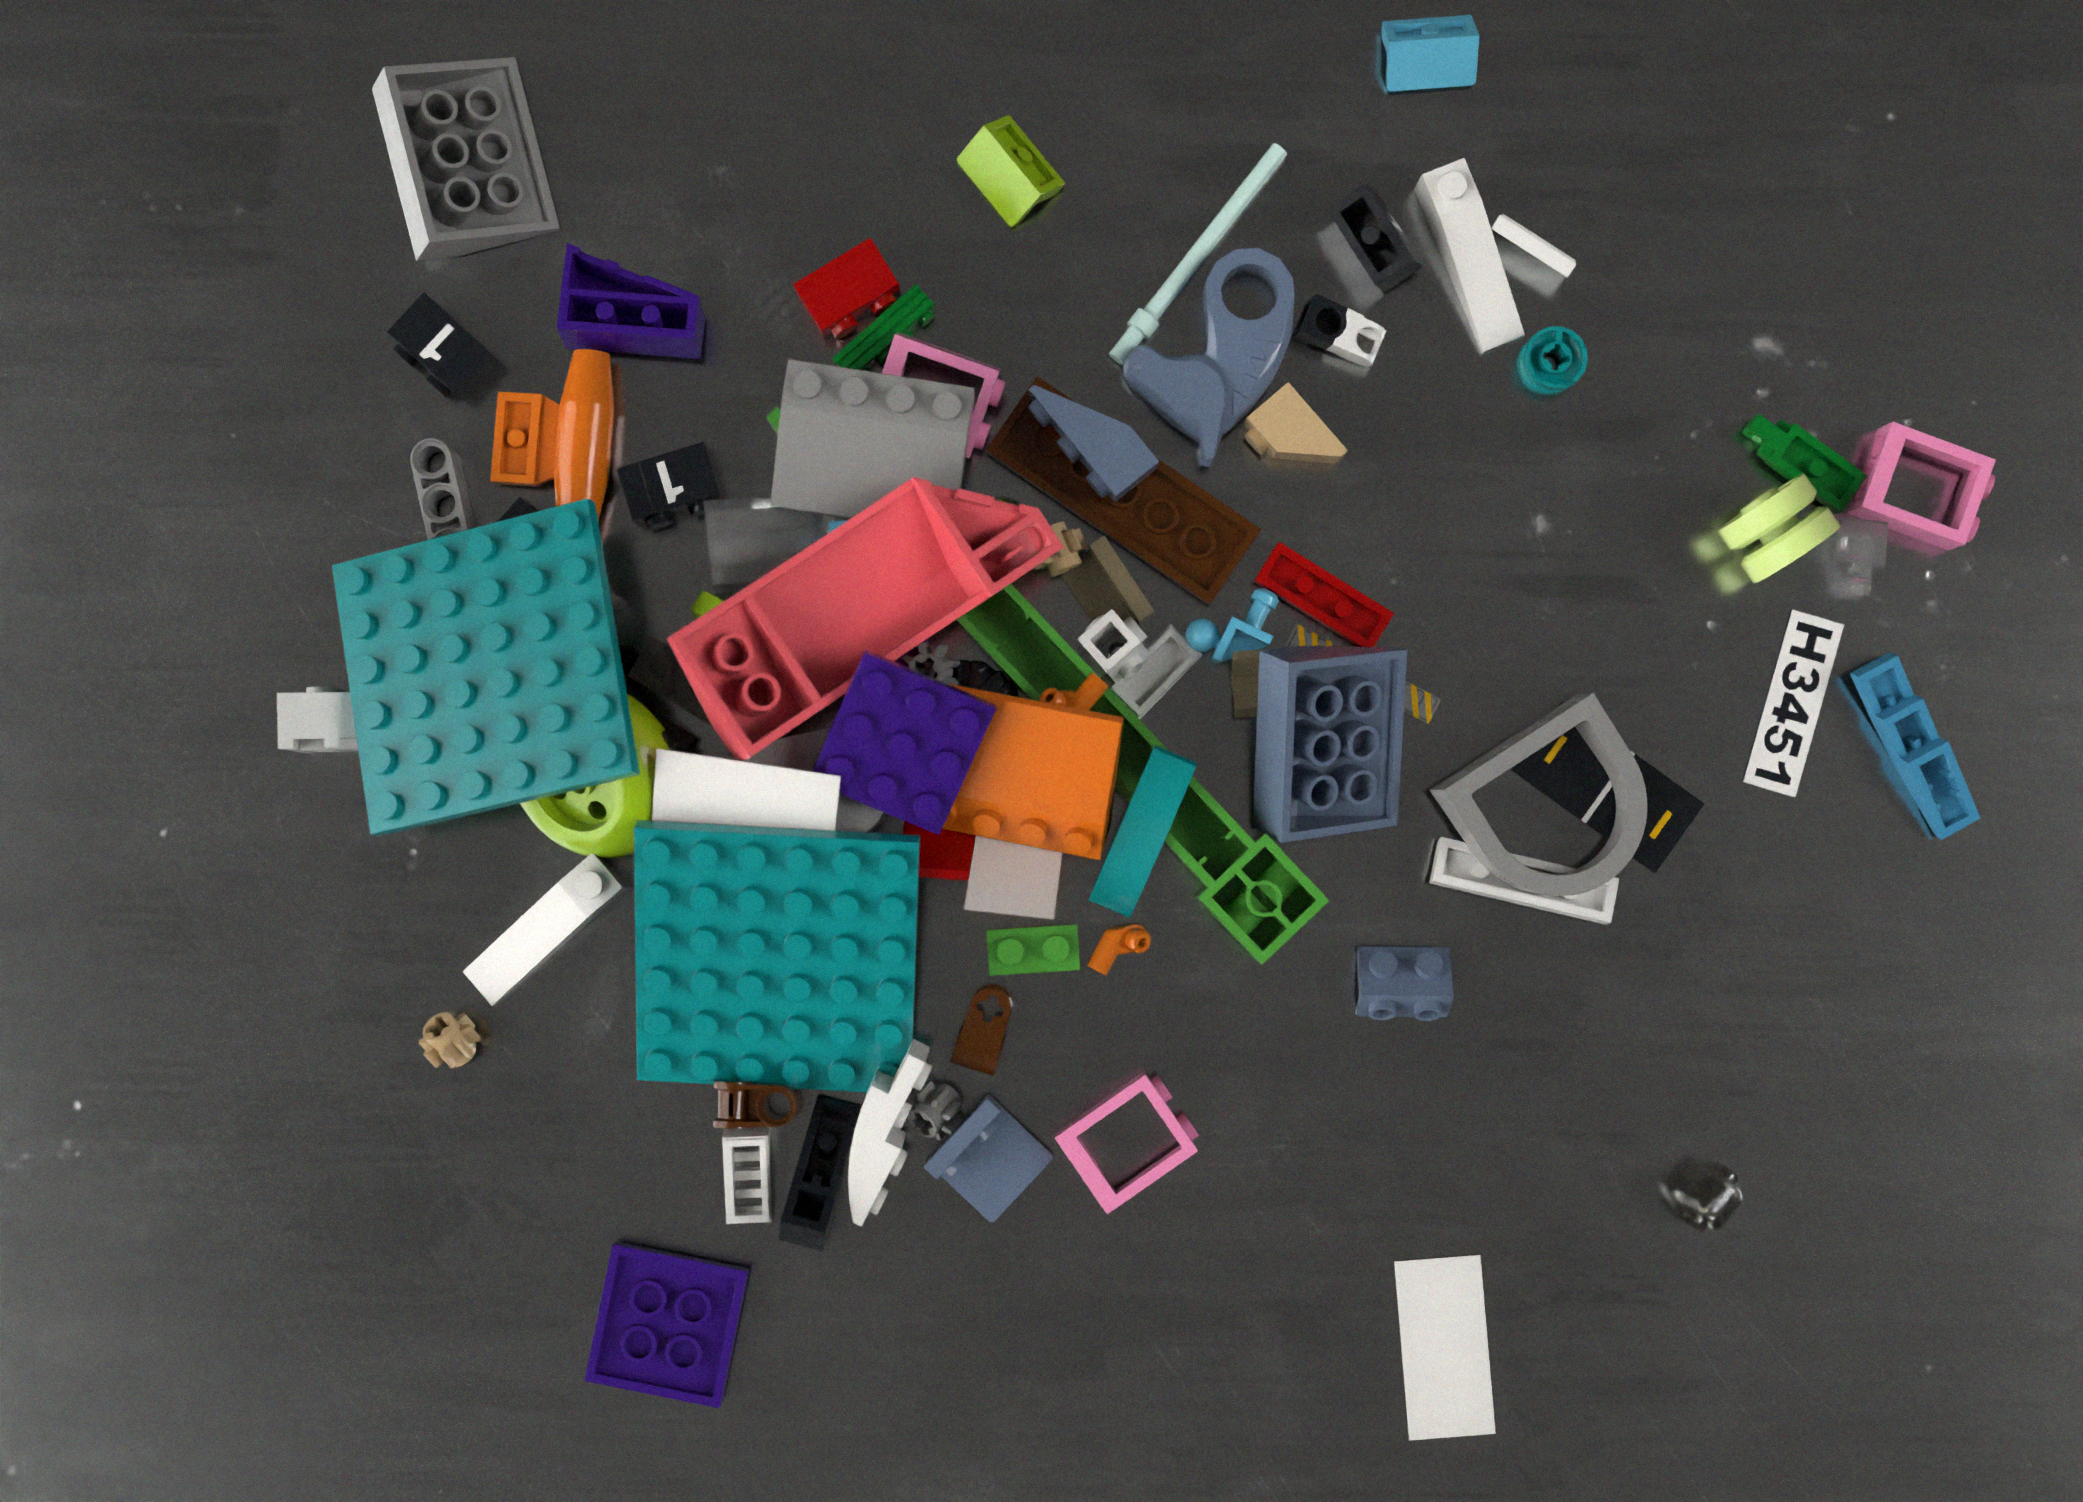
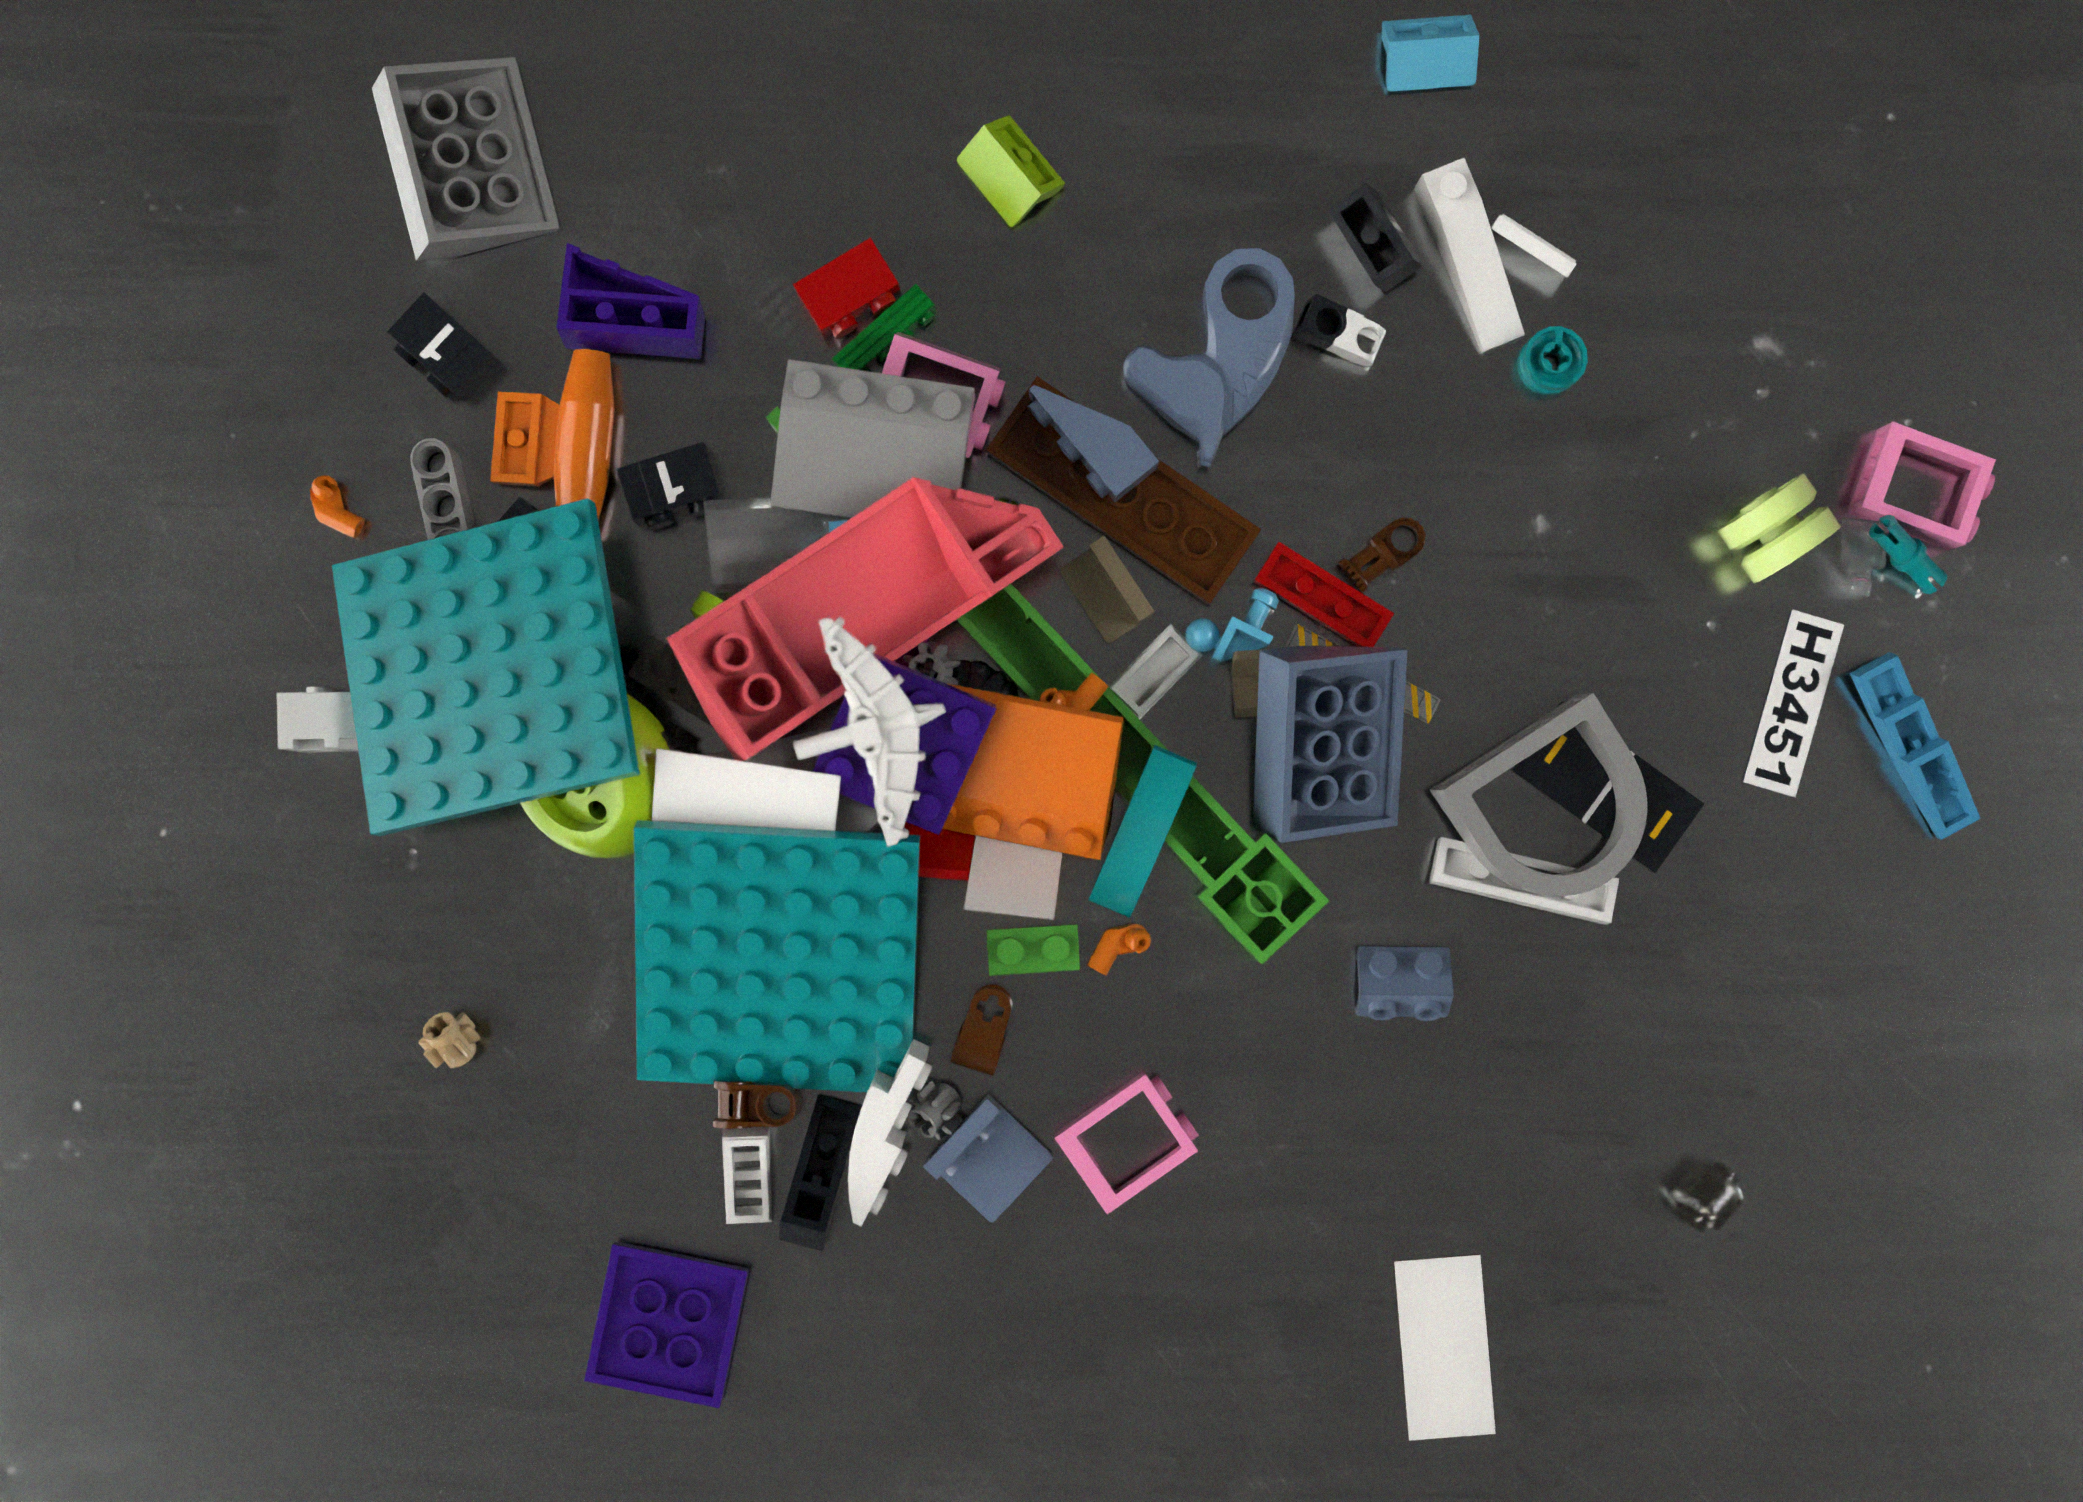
(330, 509): none -> orange arm
(546, 927): white slope -> none
(879, 725): none -> white bar
(1067, 557): tan gear -> none
(1107, 633): white brick -> none
(1144, 320): light aqua bar -> none
(1291, 430): tan slope -> none
(1384, 552): none -> reddish brown connector
(1795, 451): green hinge -> none
(1908, 554): none -> teal pin

